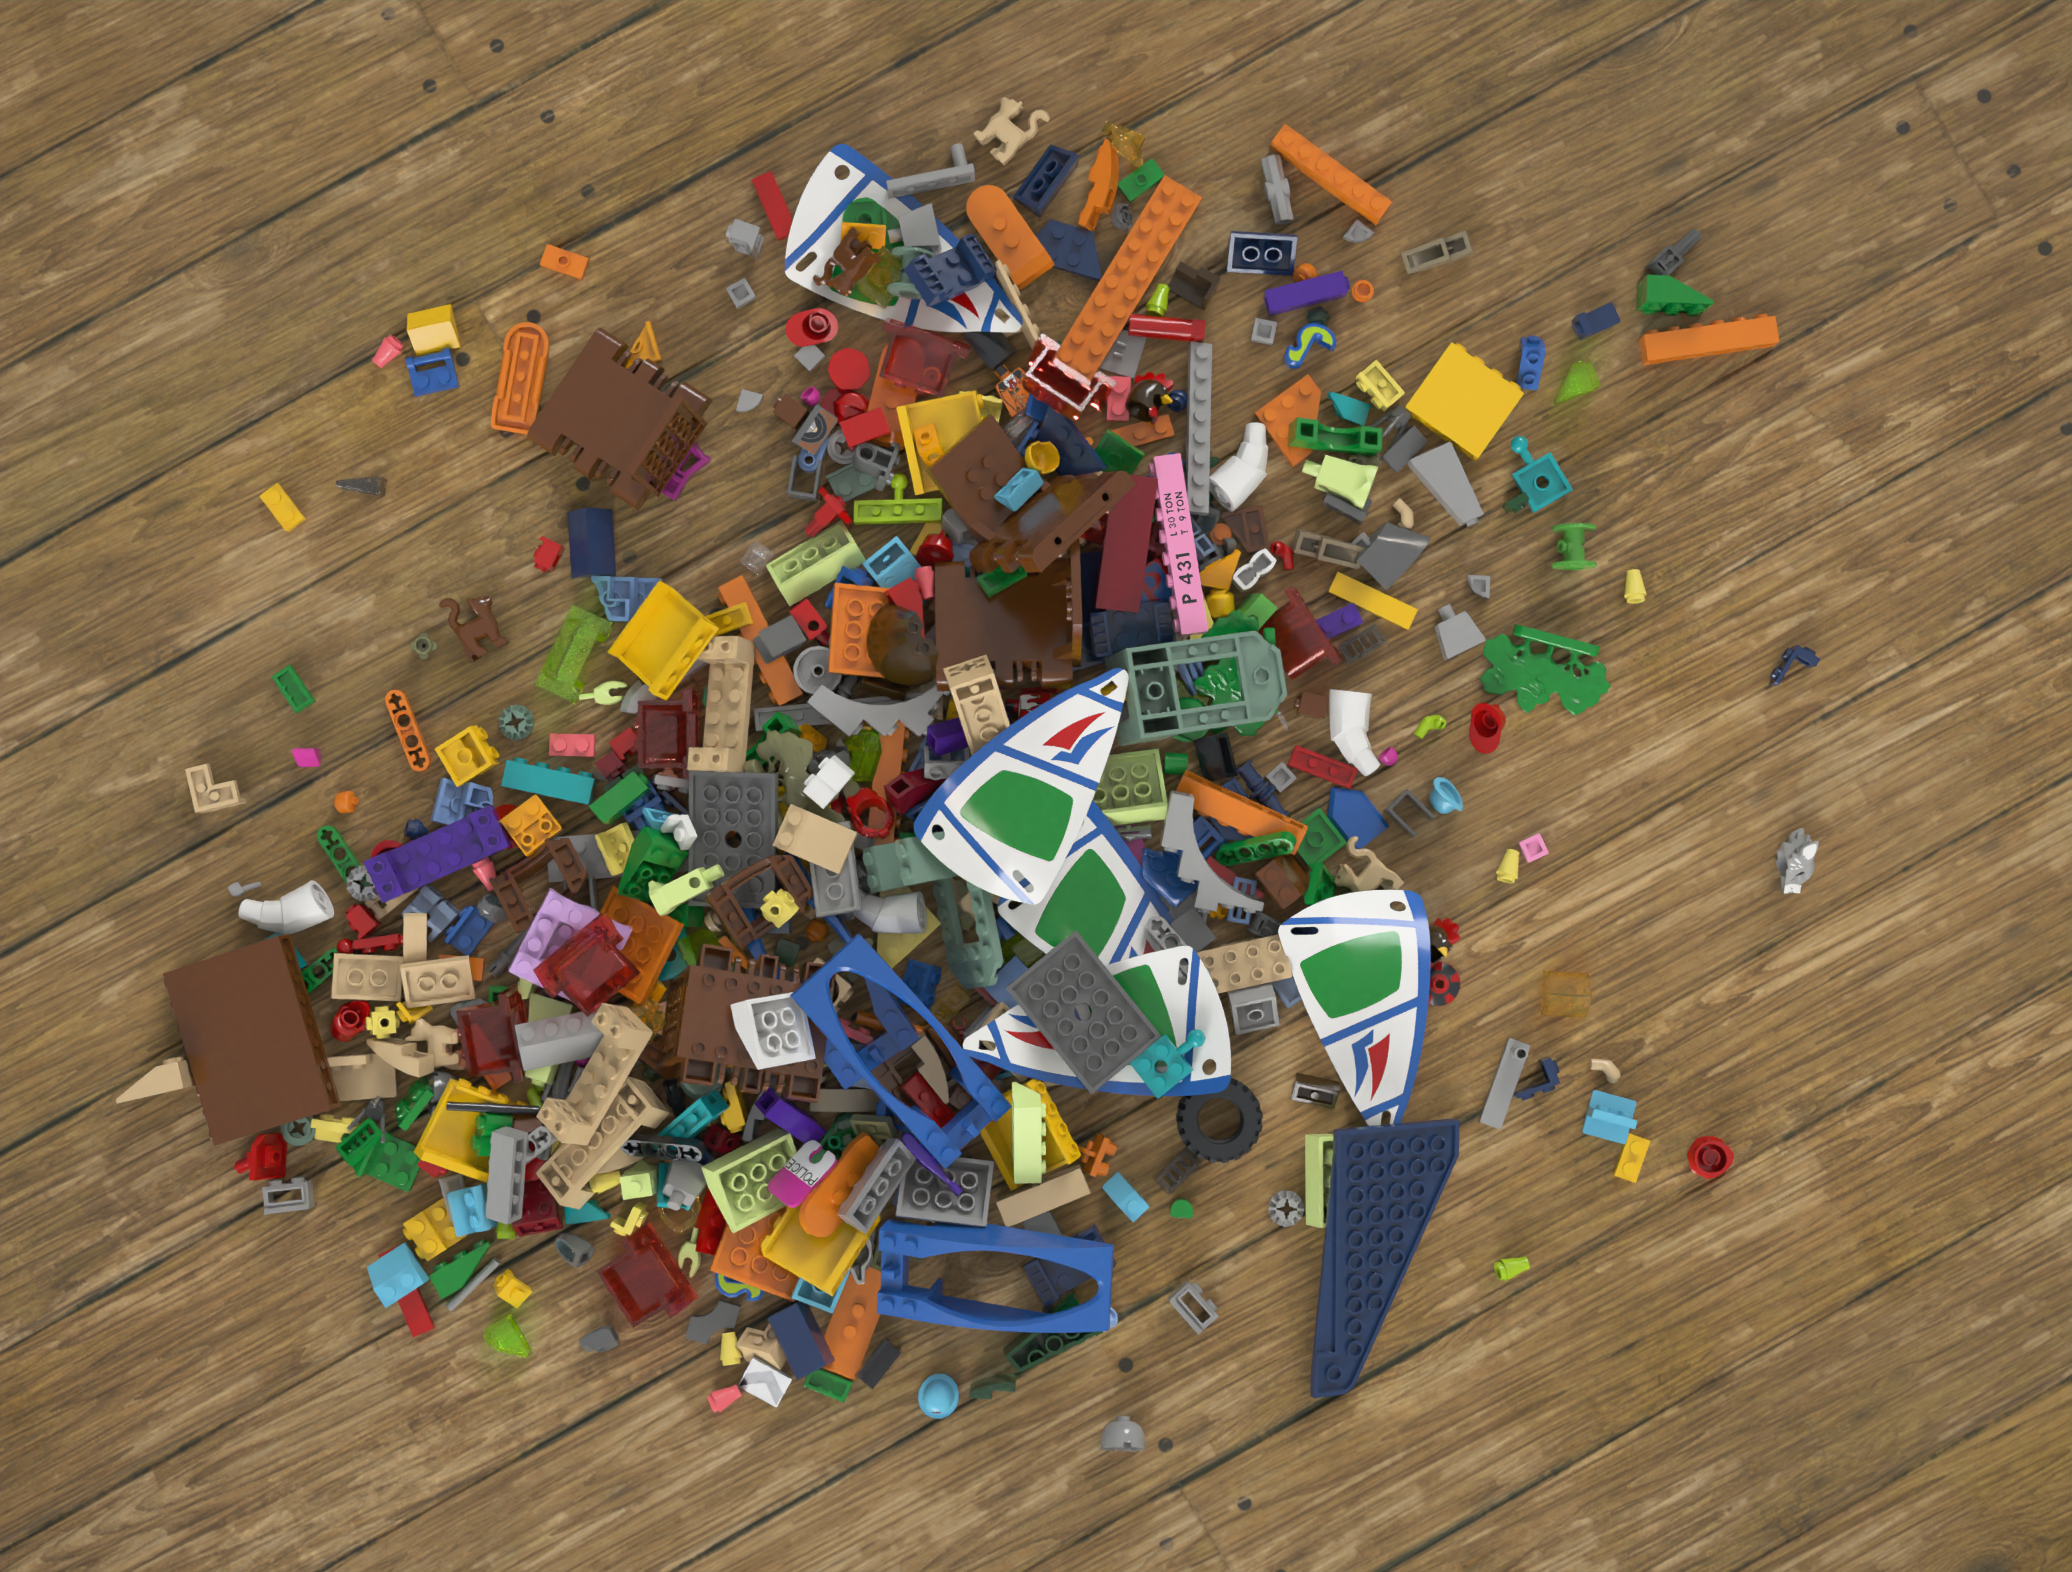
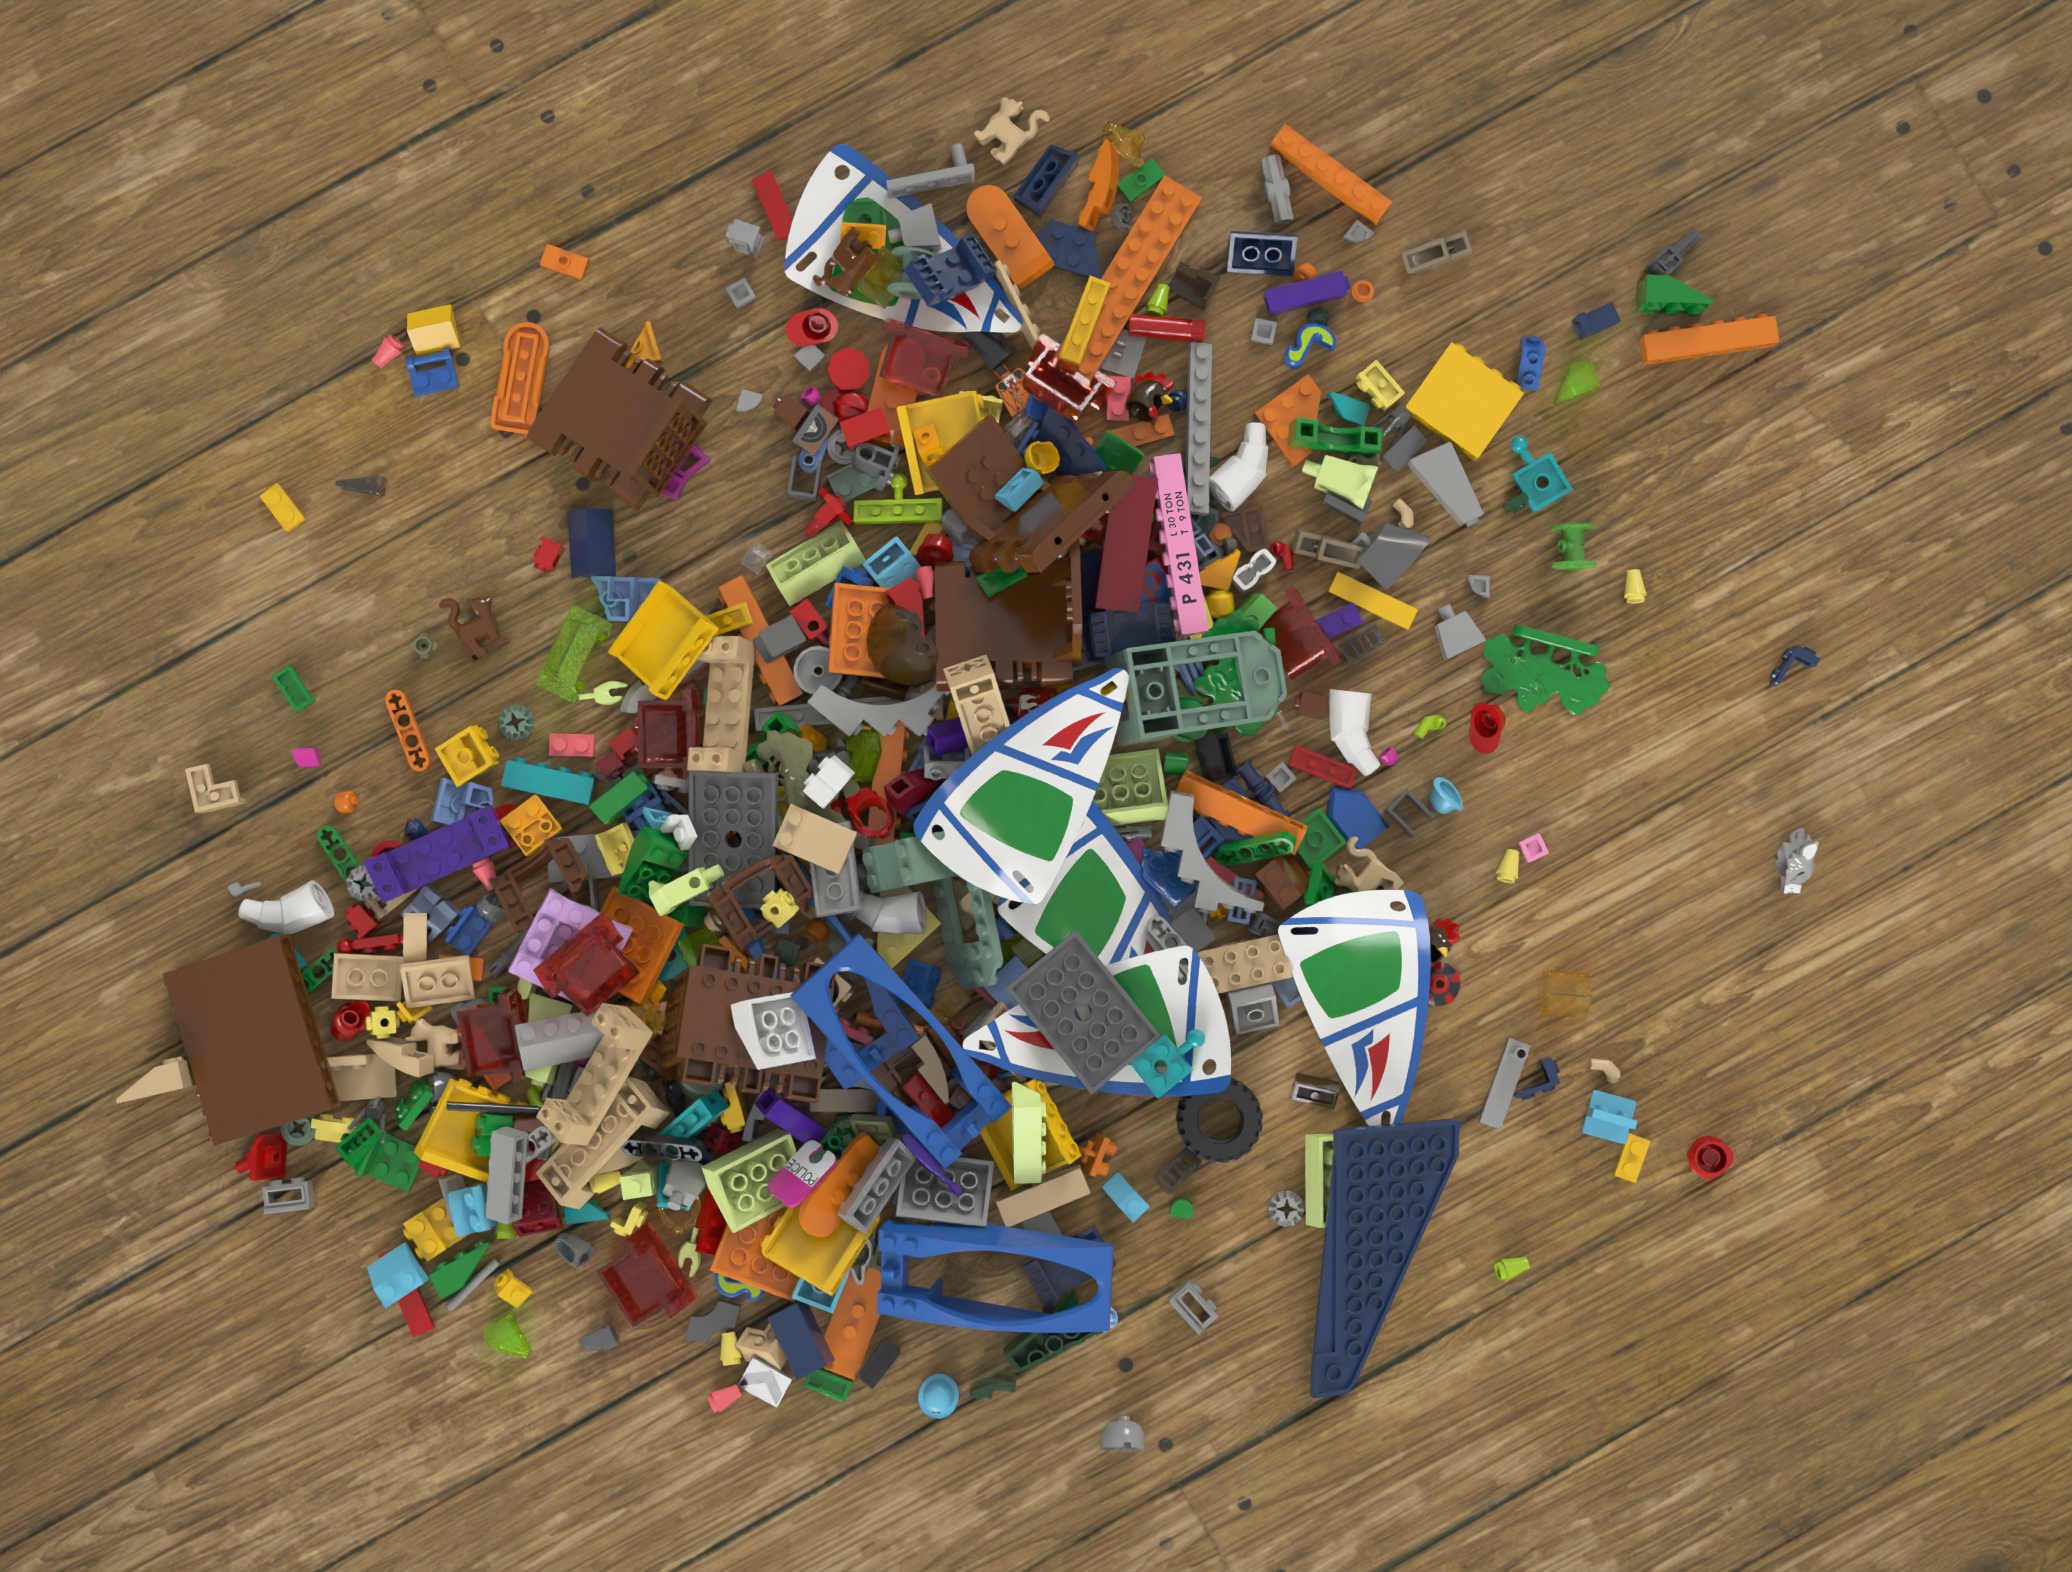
(1084, 321): none -> yellow tile

